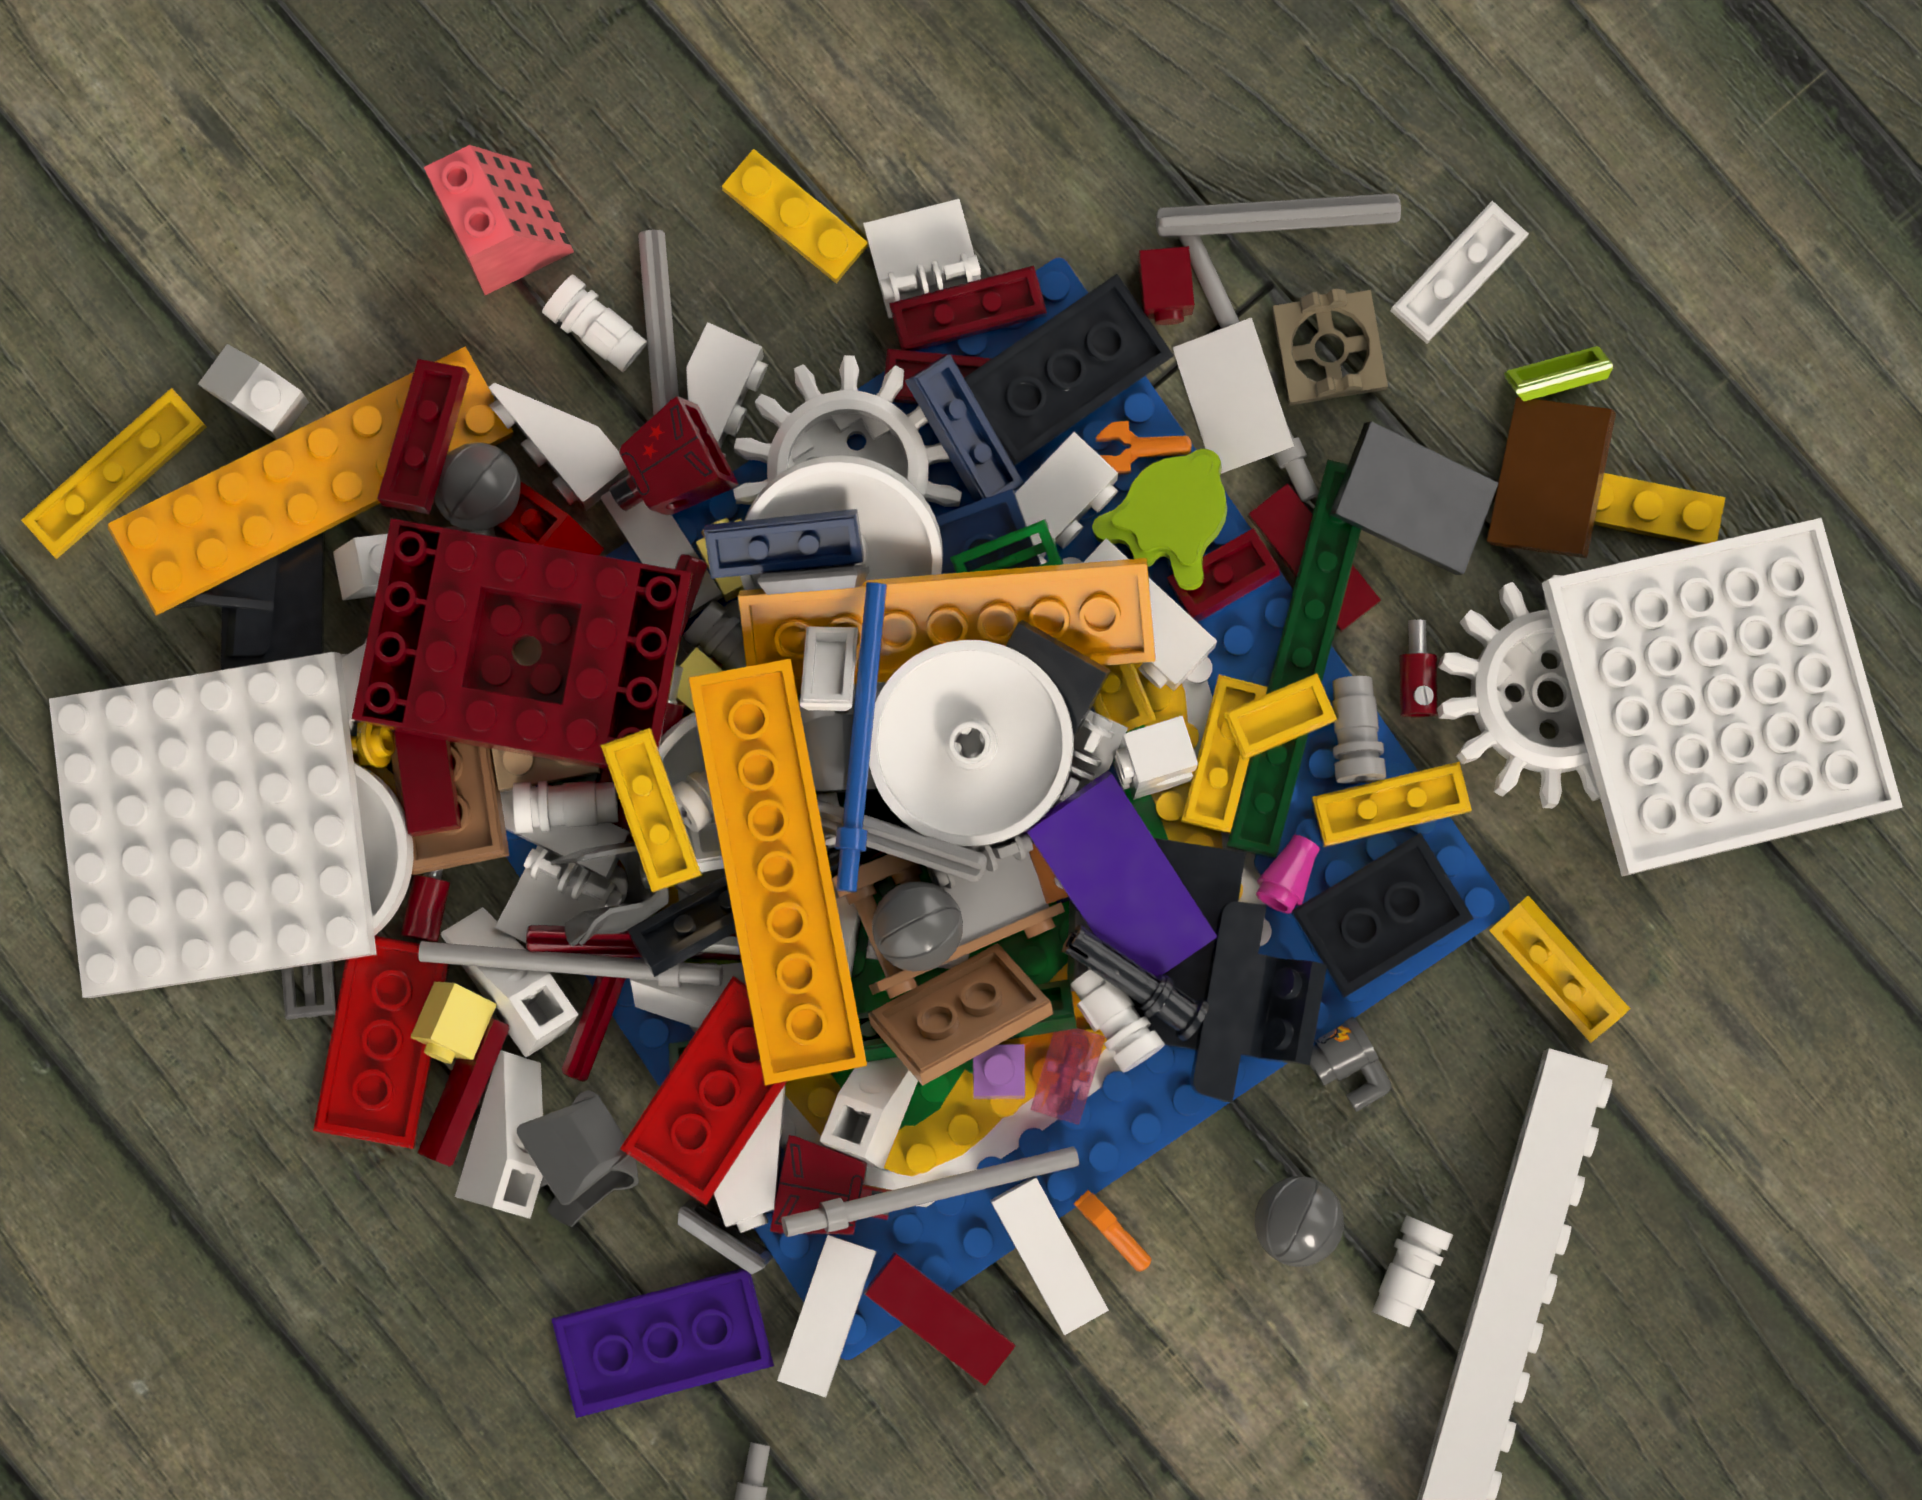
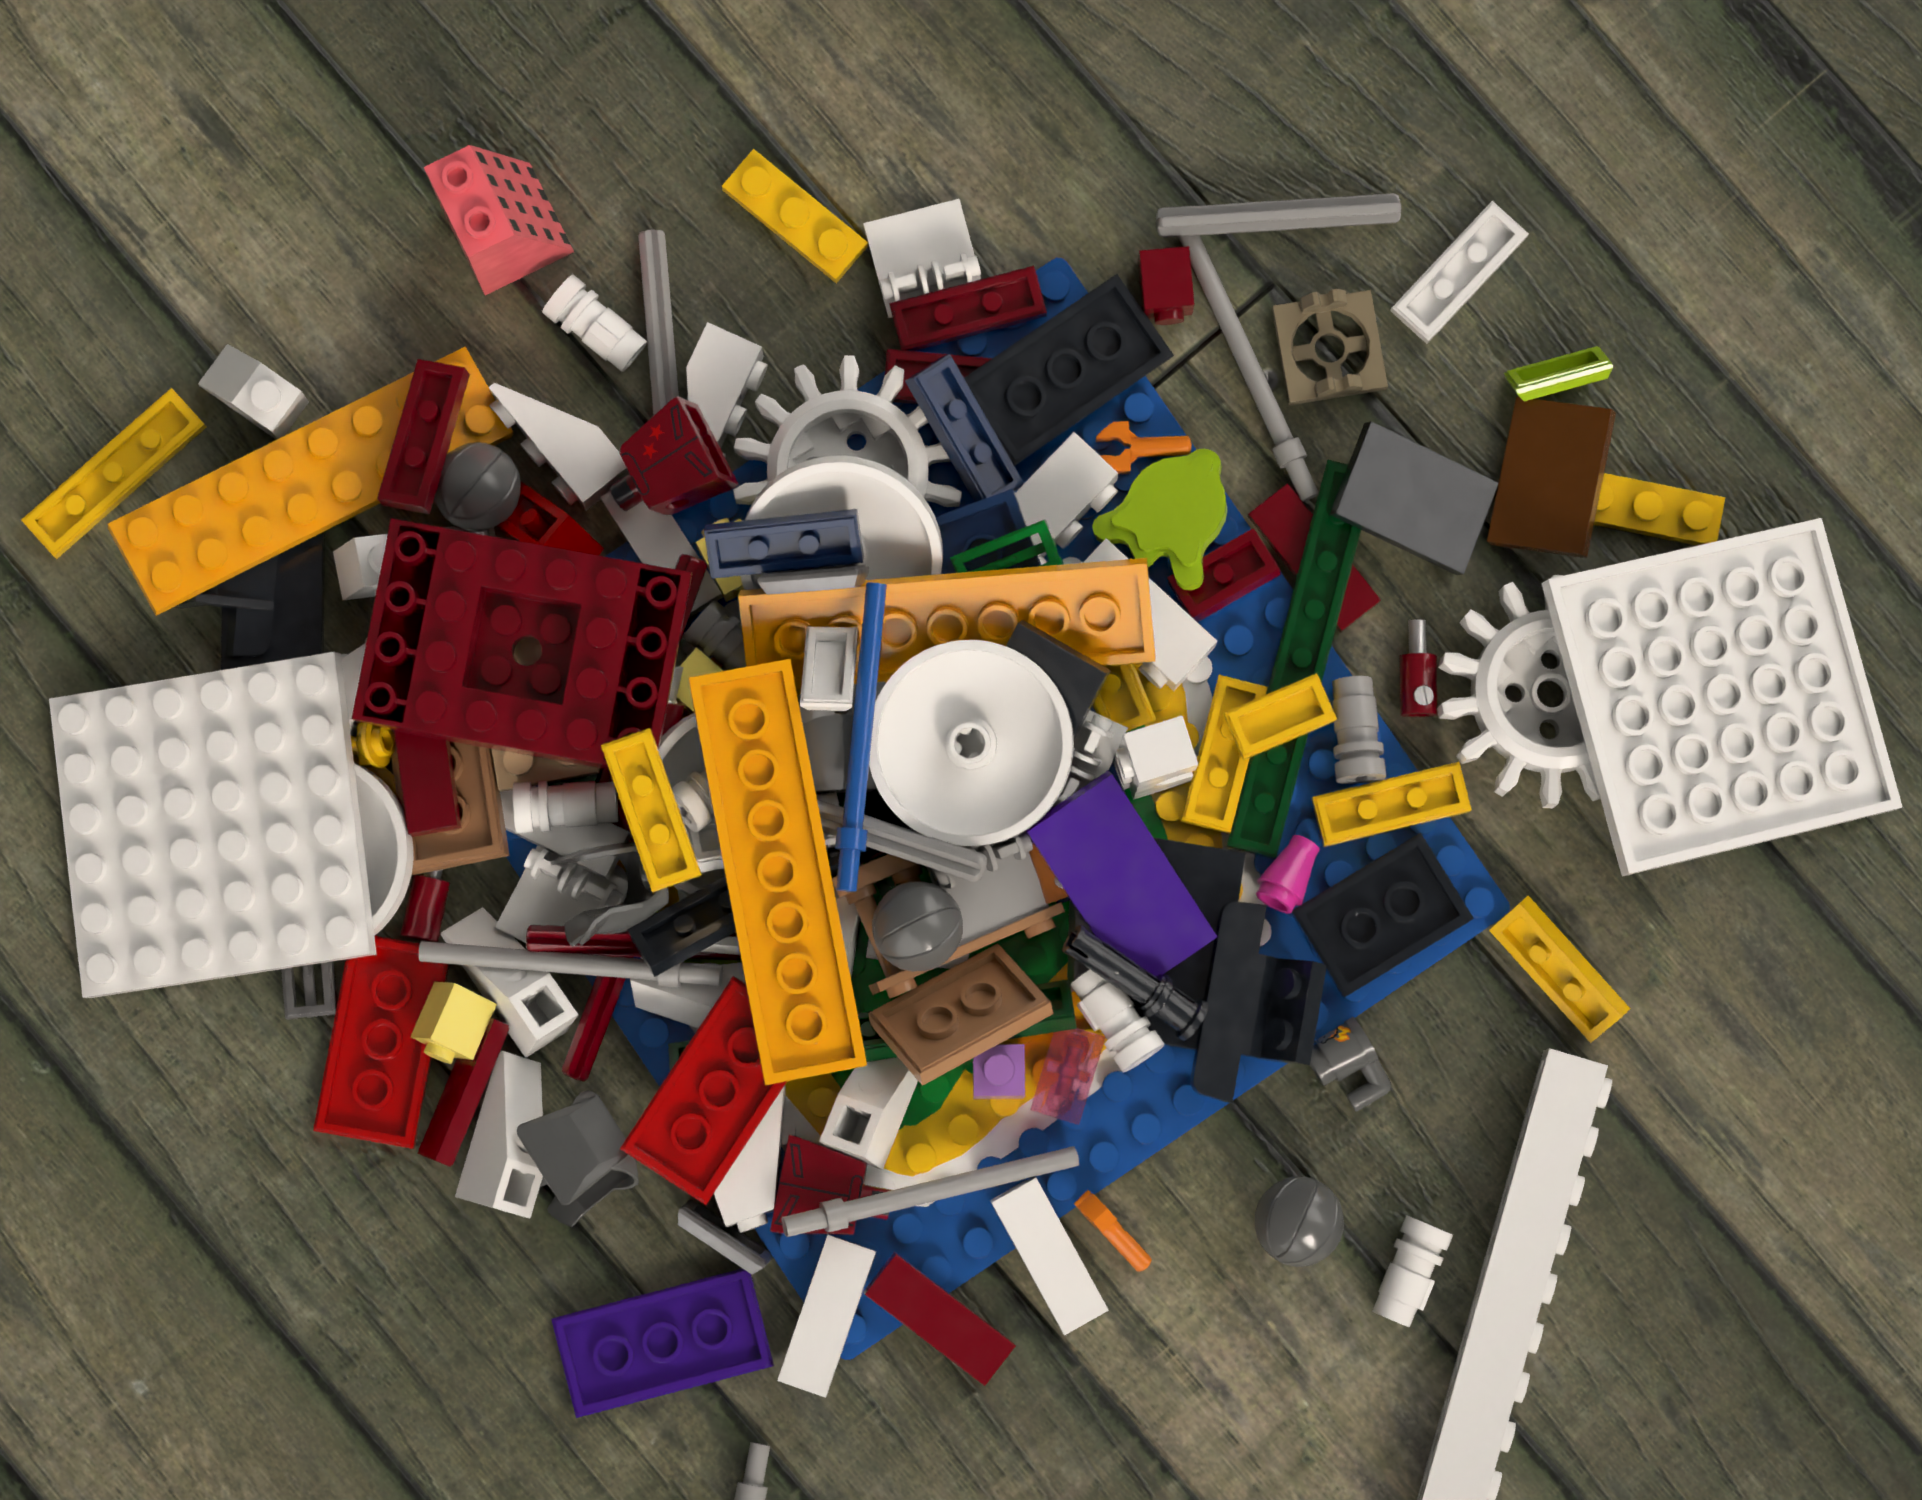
(1233, 395): white sticker -> none

